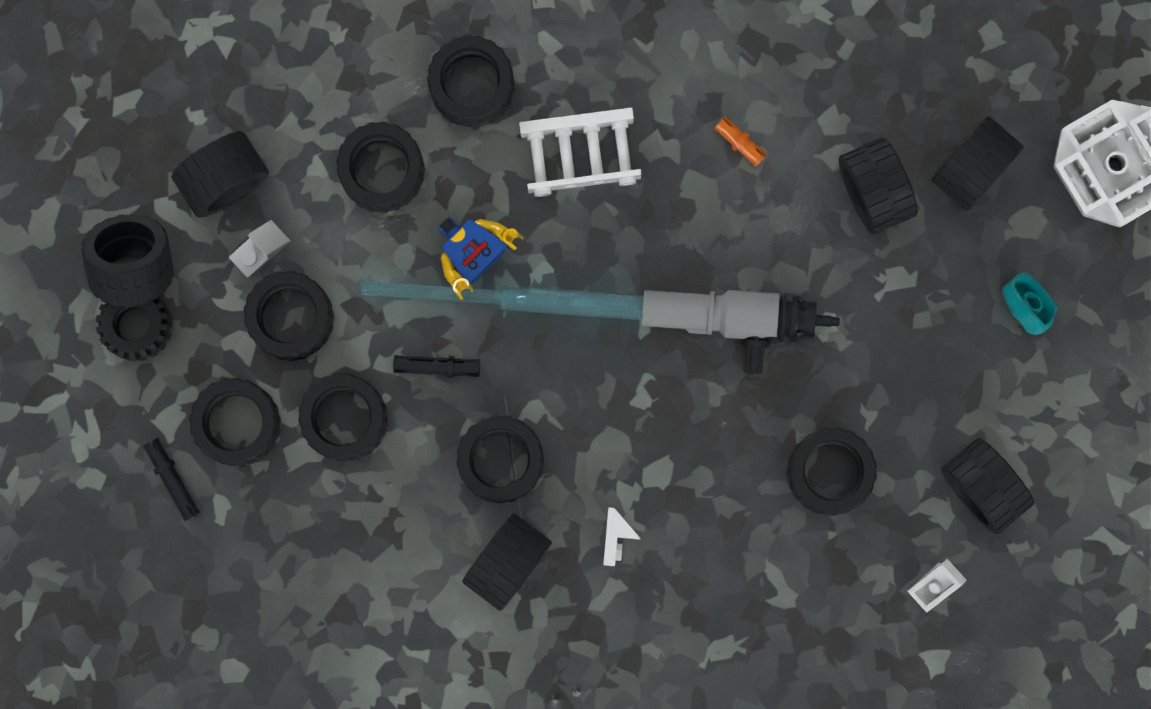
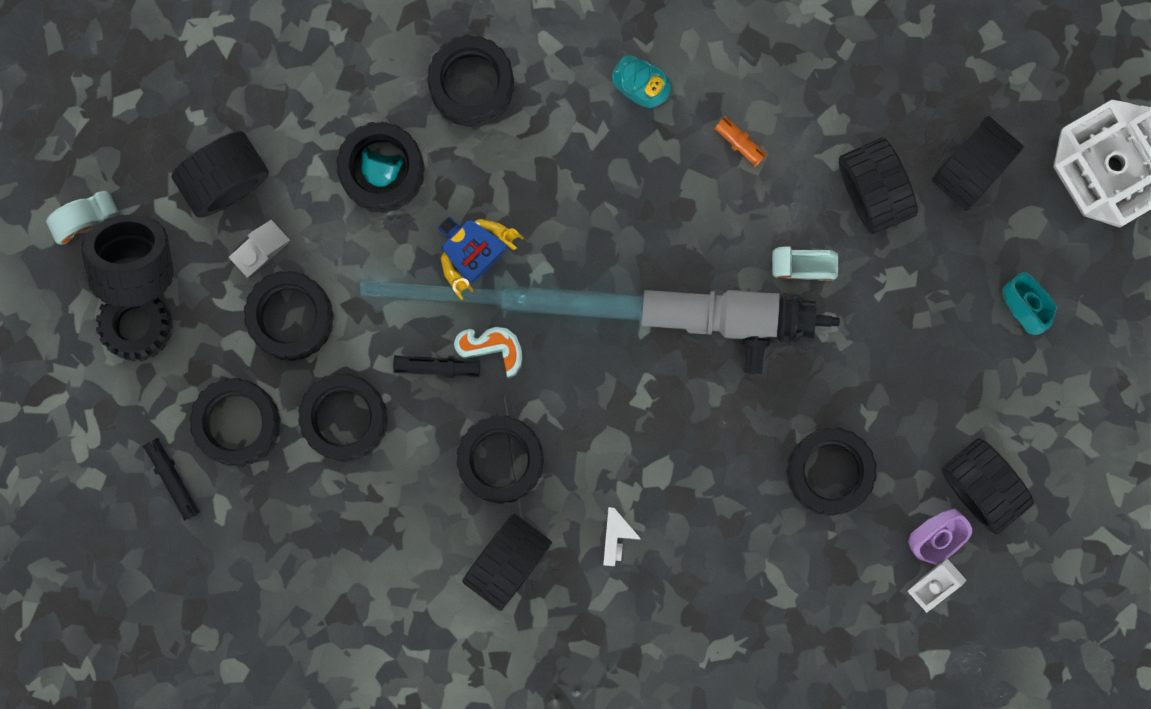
(80, 216): none -> light aqua animal
(380, 169): none -> teal piece
(491, 341): none -> light aqua animal
(591, 125): white fence -> none
(641, 82): none -> teal piece
(804, 264): none -> light aqua animal
(940, 536): none -> lavender piece

